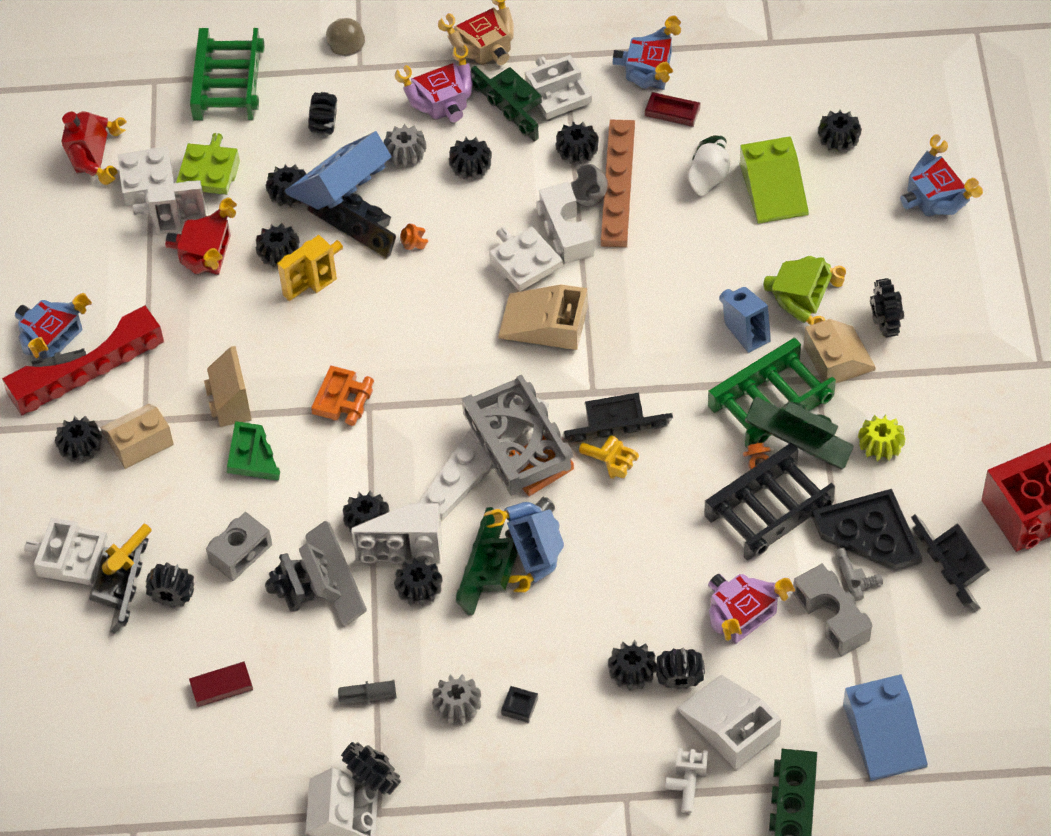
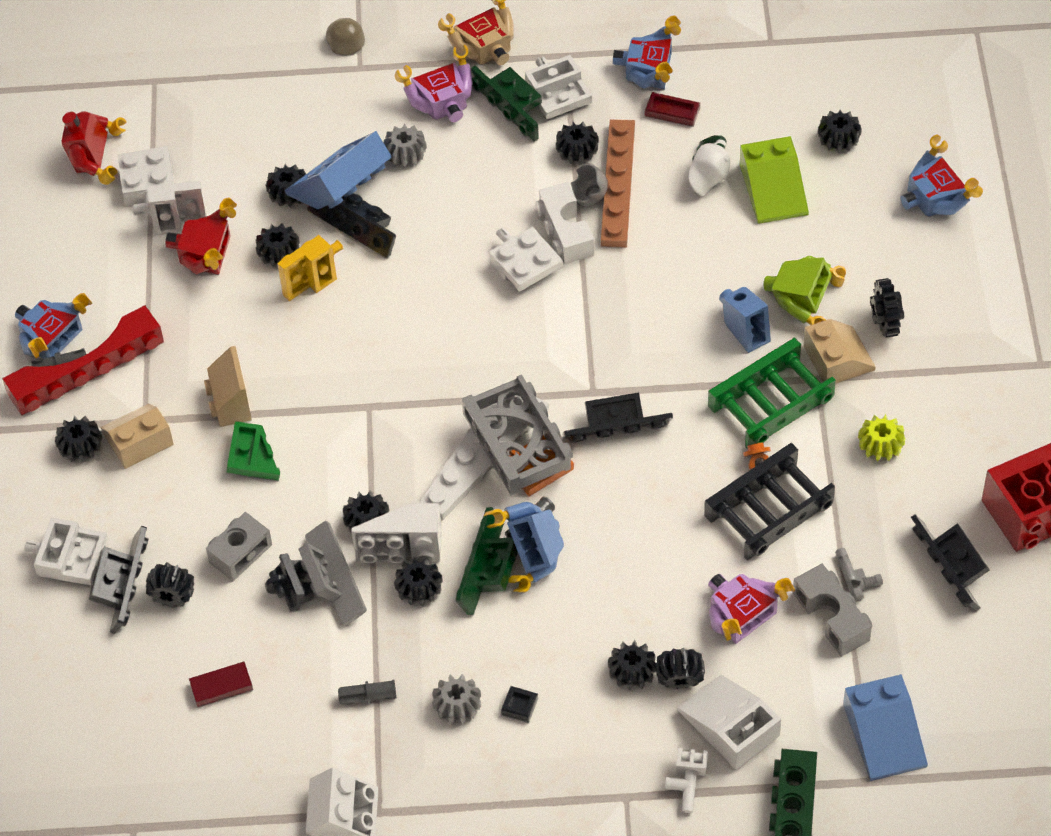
(119, 557): yellow arm -> none
(205, 64): green fence -> none
(210, 165): lime plate -> none
(322, 113): black gear -> none
(334, 394): orange plate -> none
(370, 768): black gear -> none
(412, 237): orange plate -> none
(470, 158): black gear -> none
(546, 316): tan slope -> none
(614, 454): yellow arm -> none
(803, 428): dark green bracket -> none
(870, 528): black plate -> none

